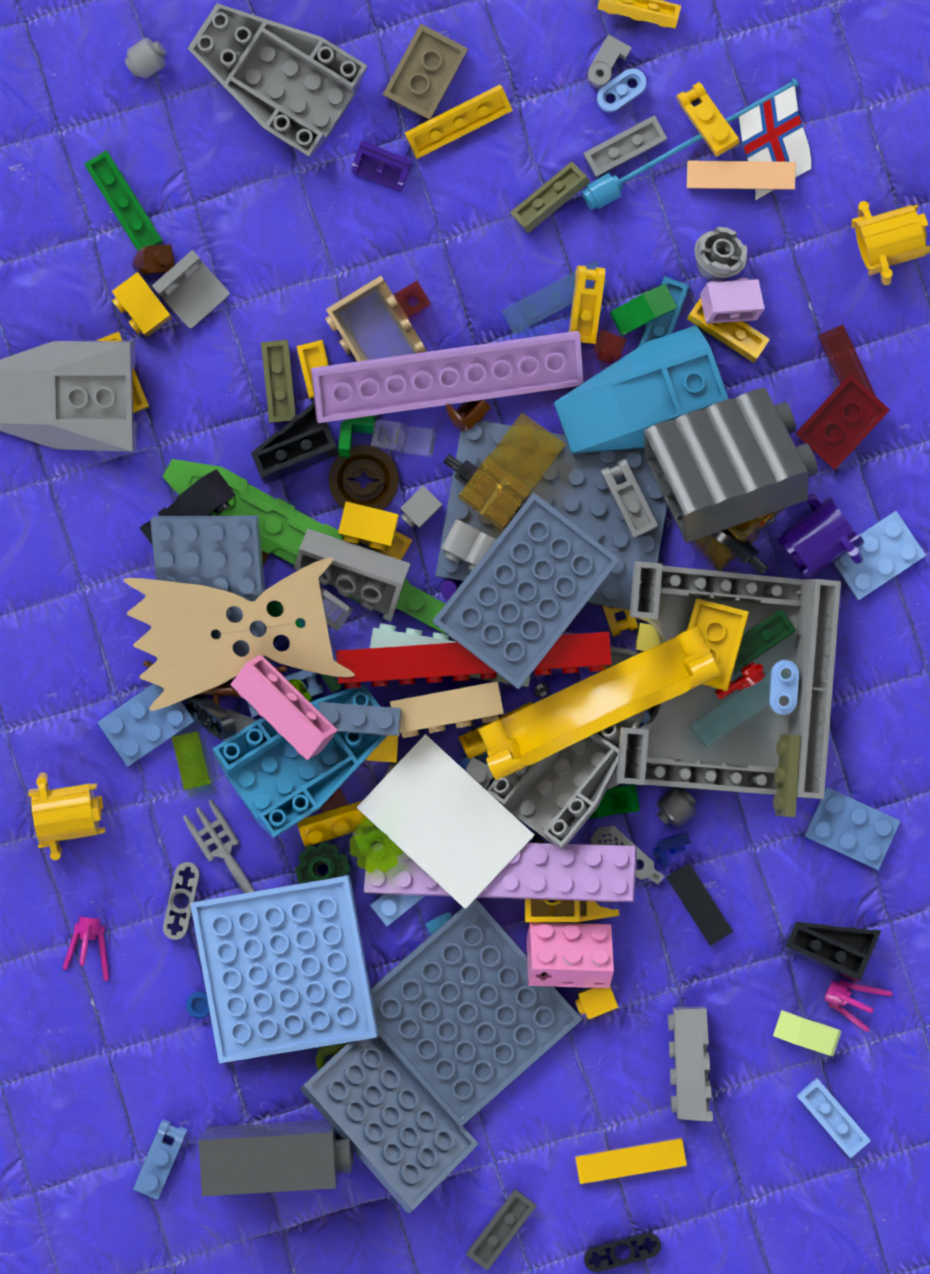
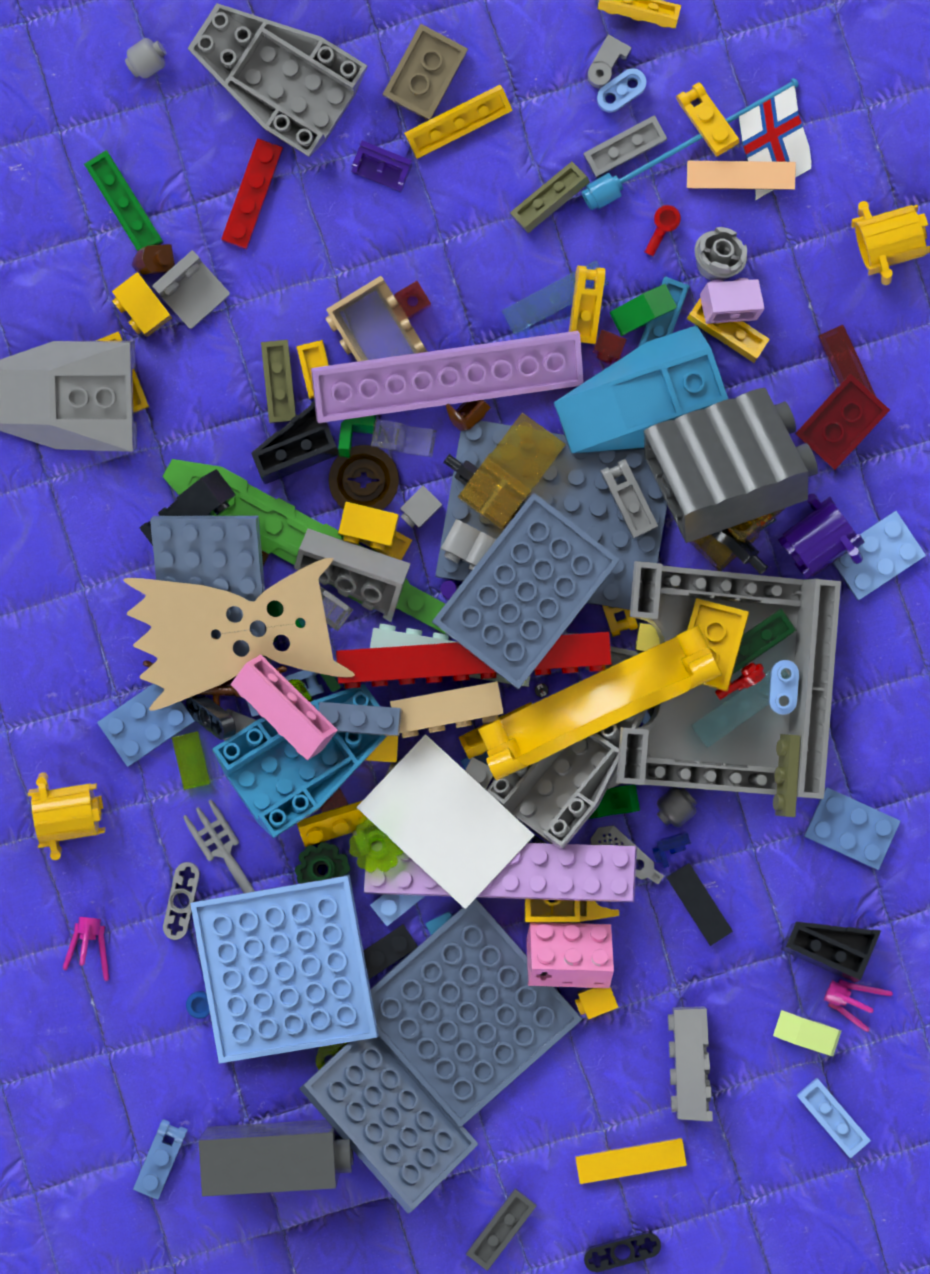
(252, 193): none -> red plate
(388, 950): none -> black plate
(666, 220): none -> red plate

